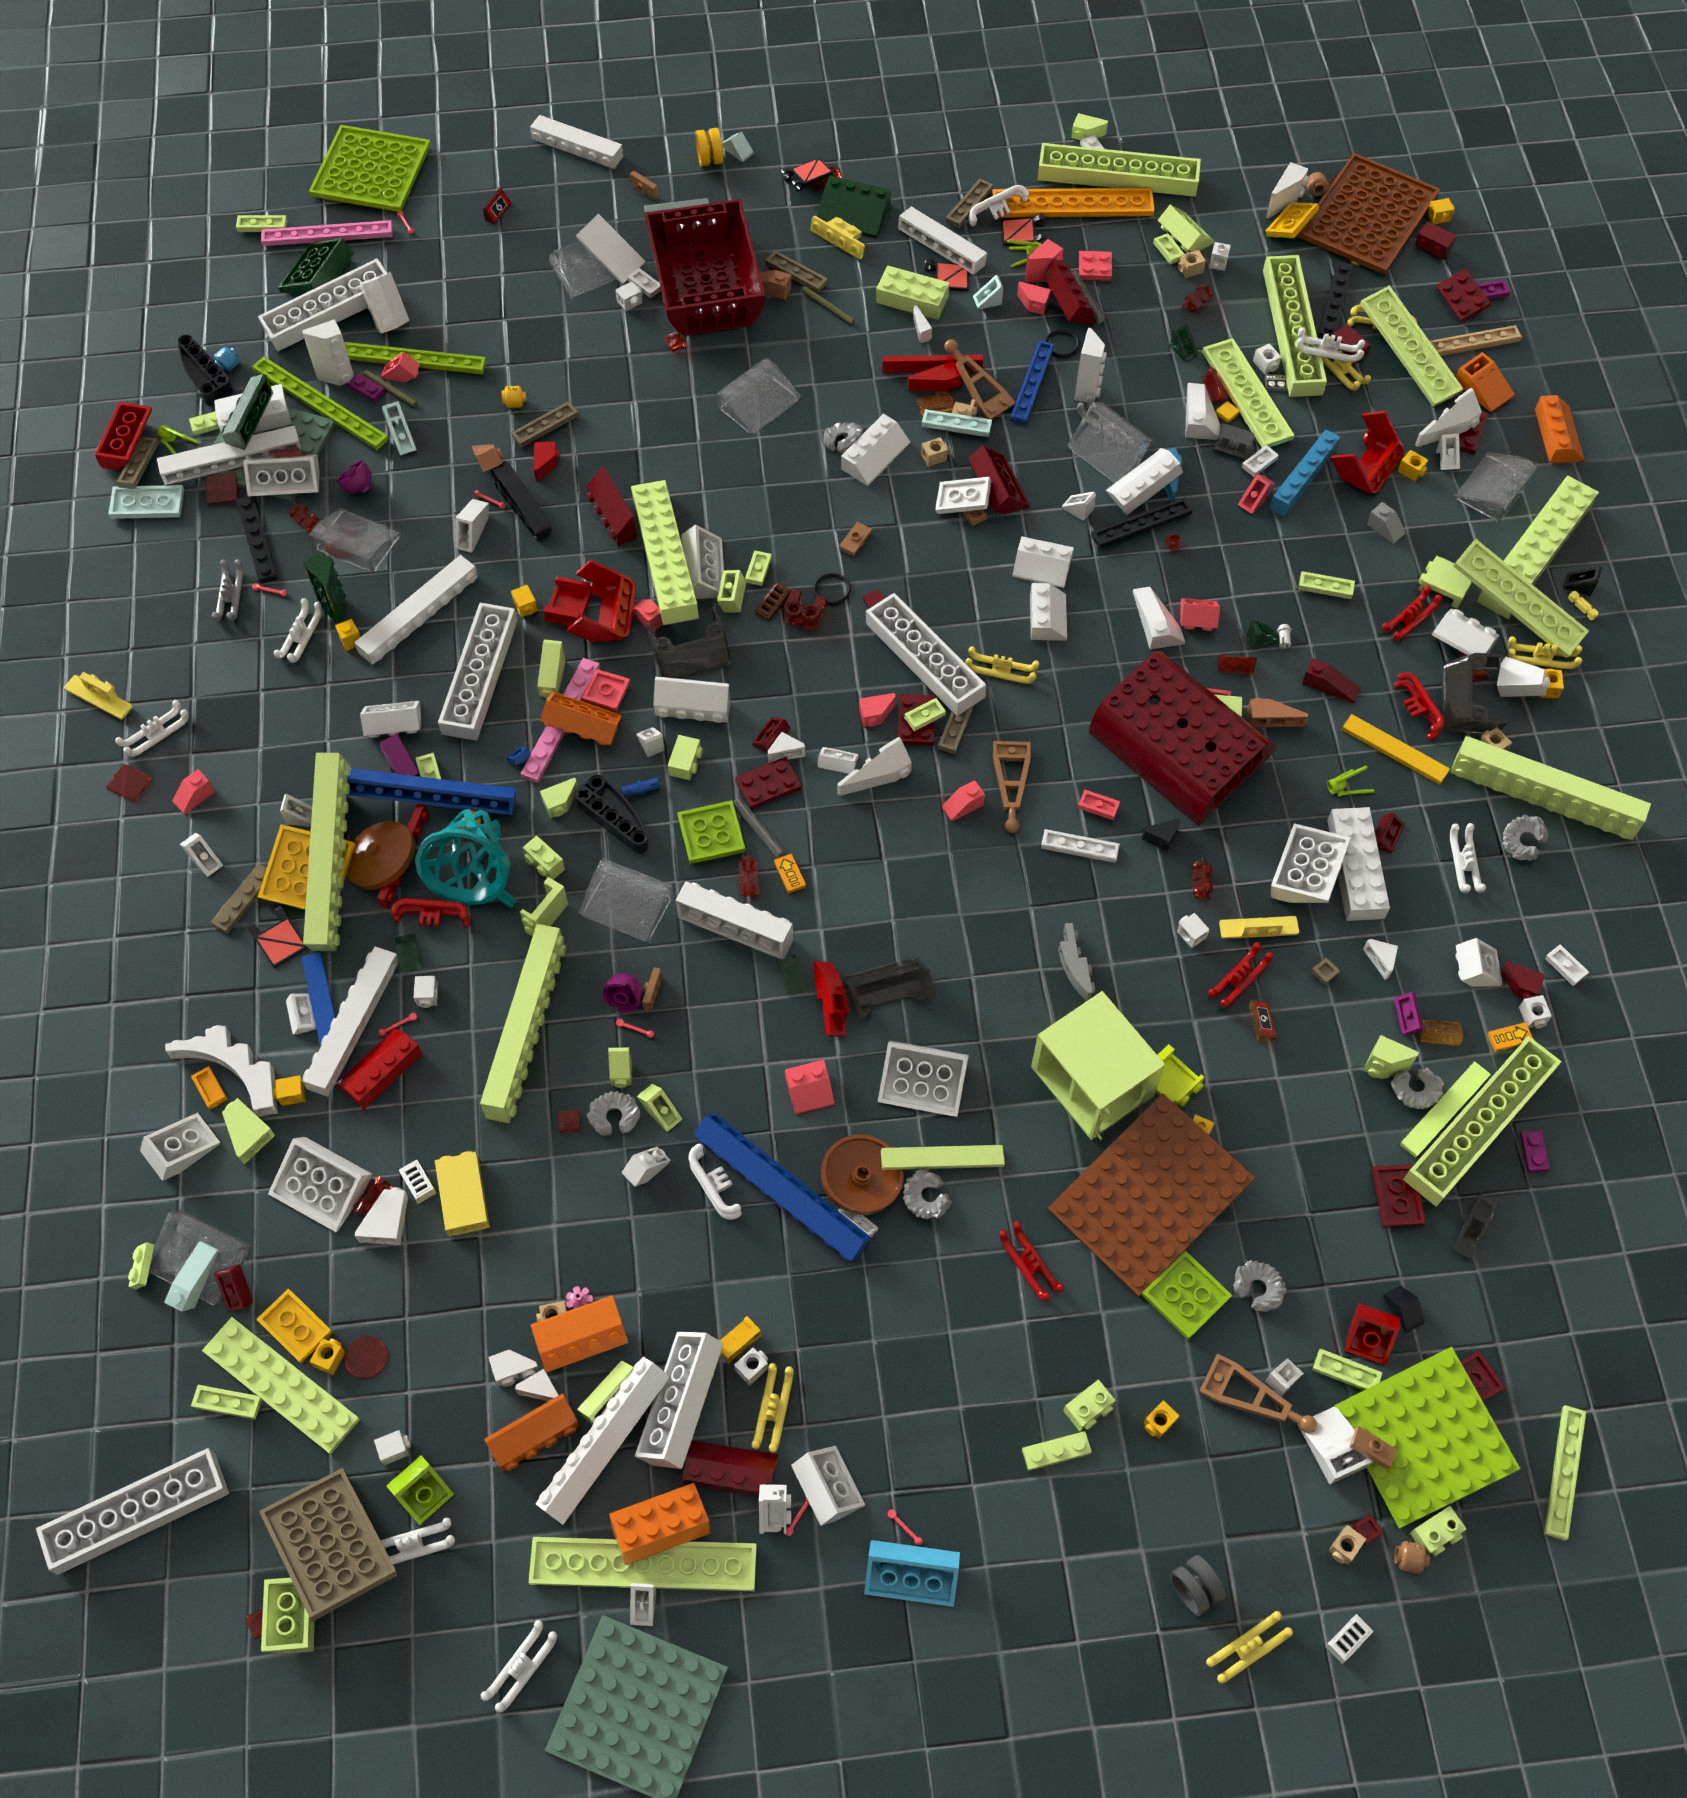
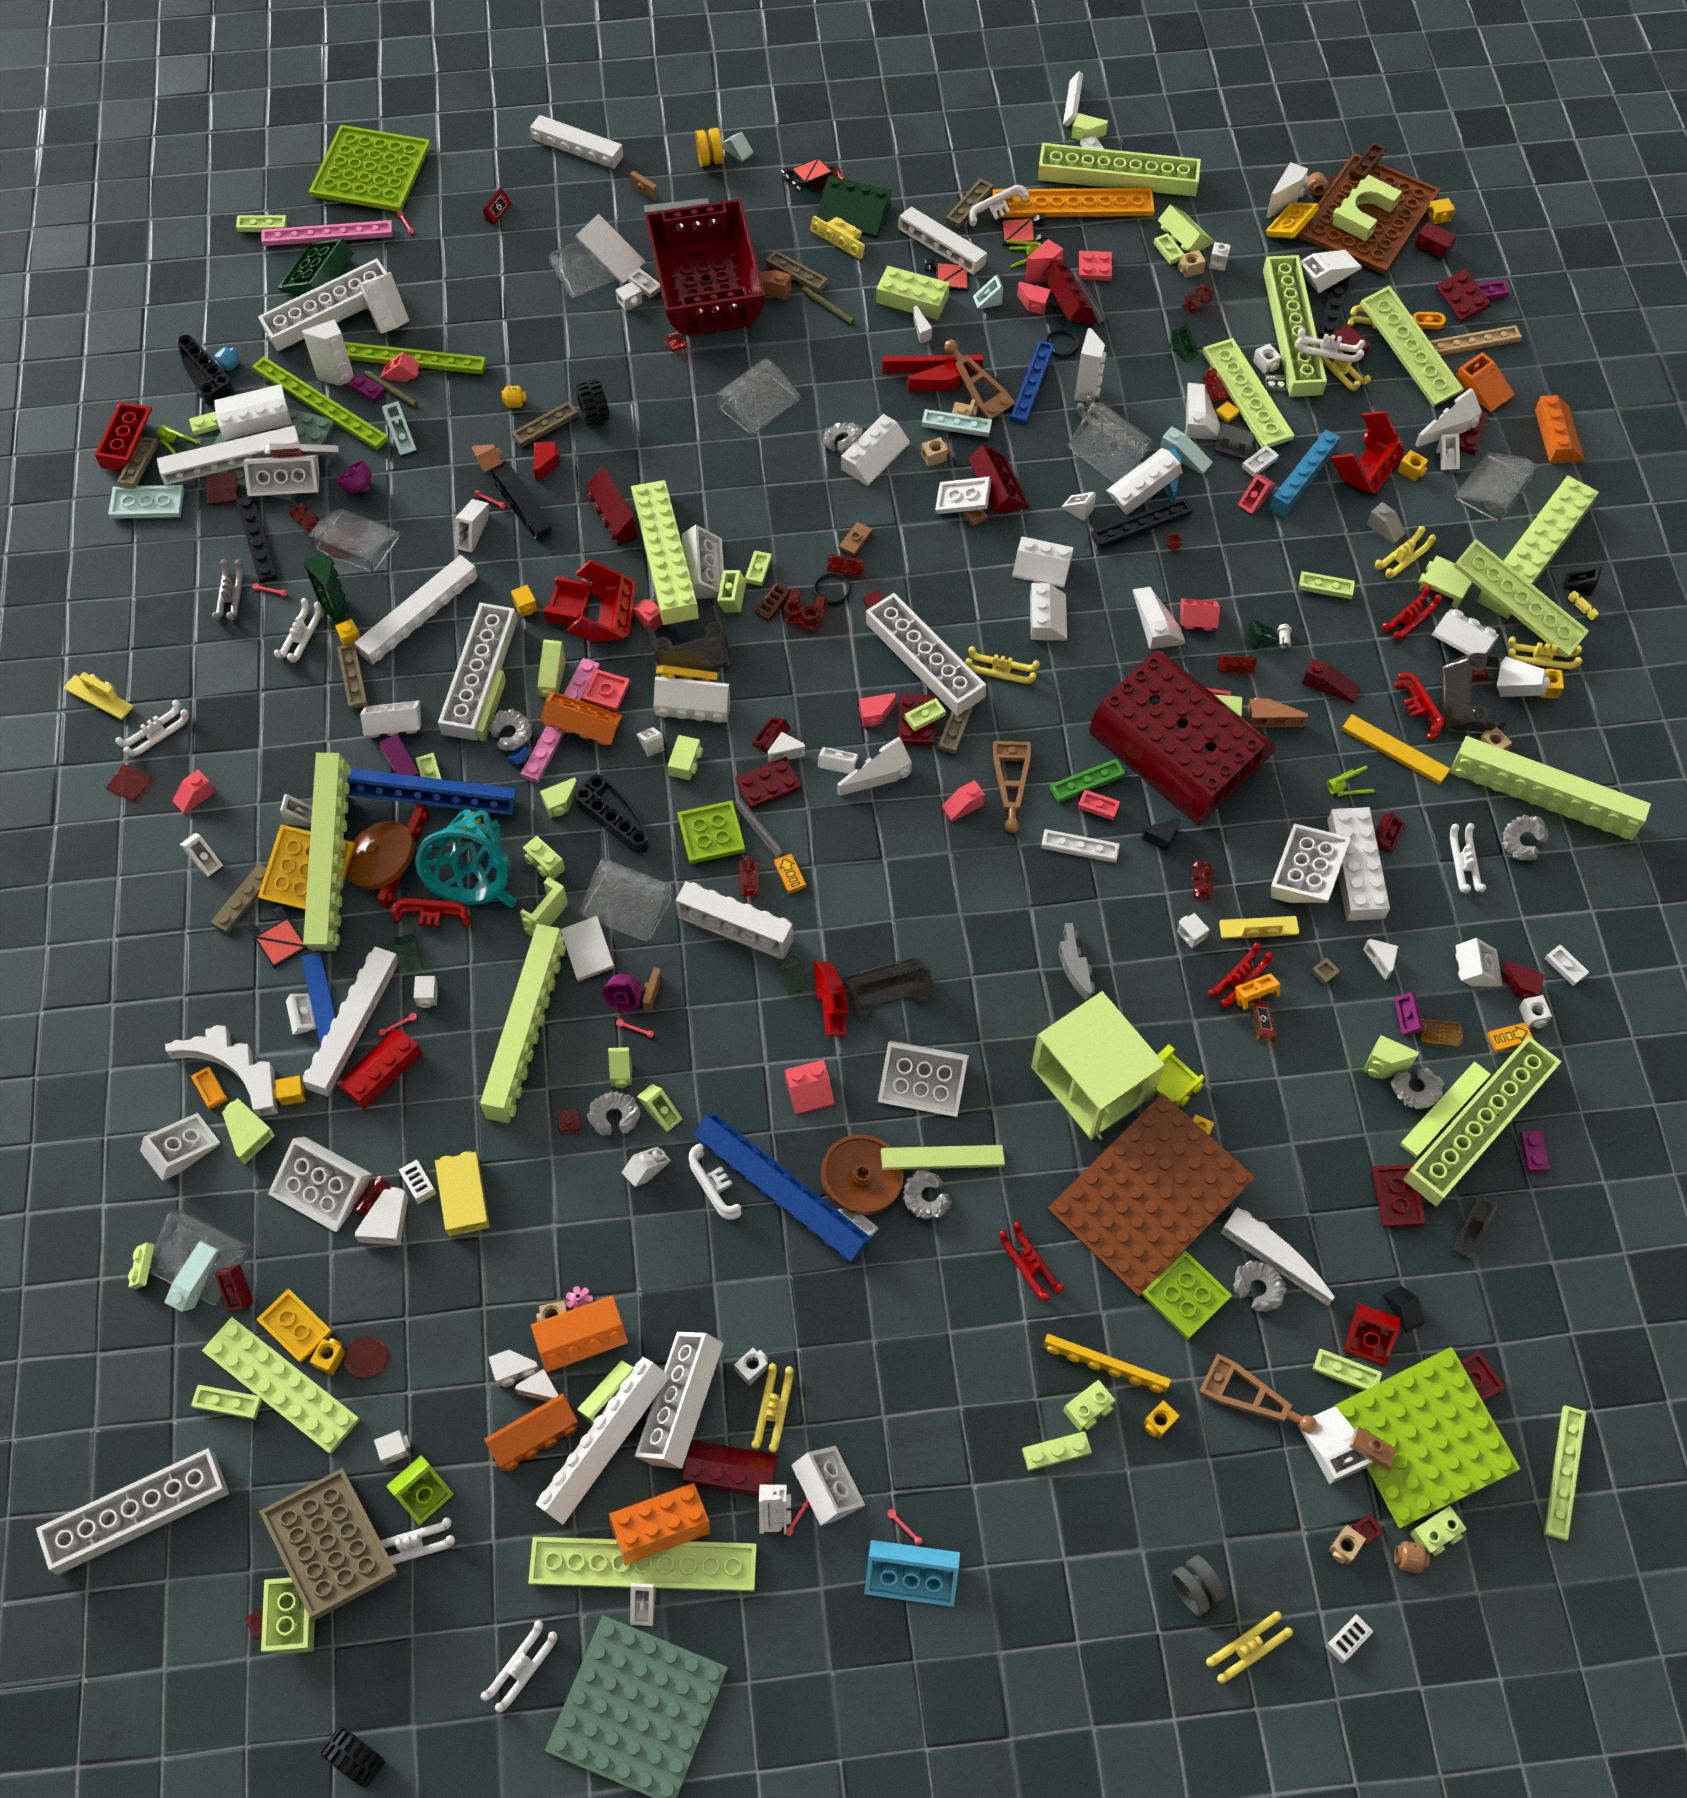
(248, 412): dark green slope -> none
(309, 449): none -> white tile
(352, 676): none -> dark tan plate
(352, 1757): none -> black tyre
(491, 705): none -> yellowish green tile
(514, 719): none -> light grey piece
(587, 948): none -> white tile
(592, 402): none -> black tyre
(640, 787): blue pin -> none
(687, 674): none -> yellow plate
(739, 1339): yellow hinge -> none
(845, 565): none -> clear red hinge
(938, 402): clear orange slope -> none
(1073, 99): none -> white tile
(1087, 780): none -> bright green plate
(1100, 1361): none -> yellow plate
(1191, 454): none -> light aqua slope
(1256, 989): none -> light orange hinge
(1273, 1250): none -> white slope
(1283, 1377): white slope -> none
(1328, 268): none -> white slope
(1367, 161): none -> reddish brown tile
(1368, 191): none -> yellowish green arch
(1404, 554): none -> light yellow piece
(1430, 320): none -> light orange plate

